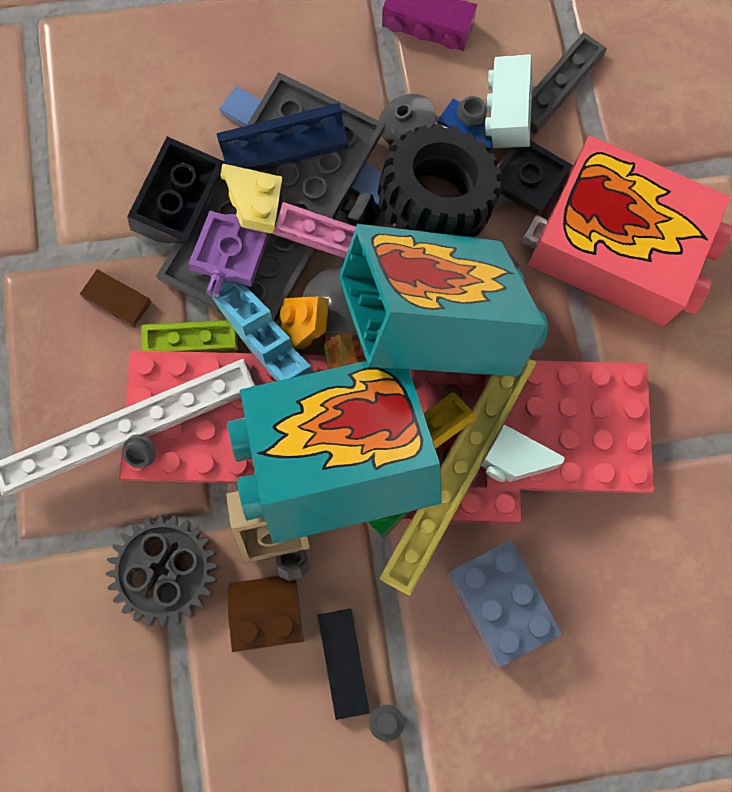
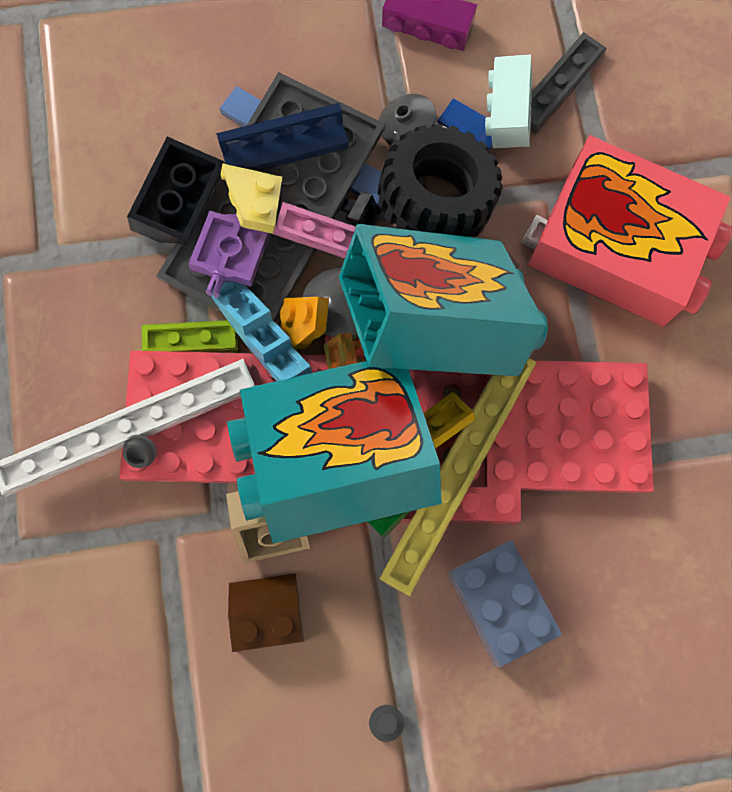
(115, 298): reddish brown tile -> none
(135, 556): dark grey gear -> none
(292, 565): dark grey tile -> none
(343, 664): black tile -> none
(472, 111): dark grey plate -> none
(518, 457): light aqua slope -> none
(532, 176): black plate -> none

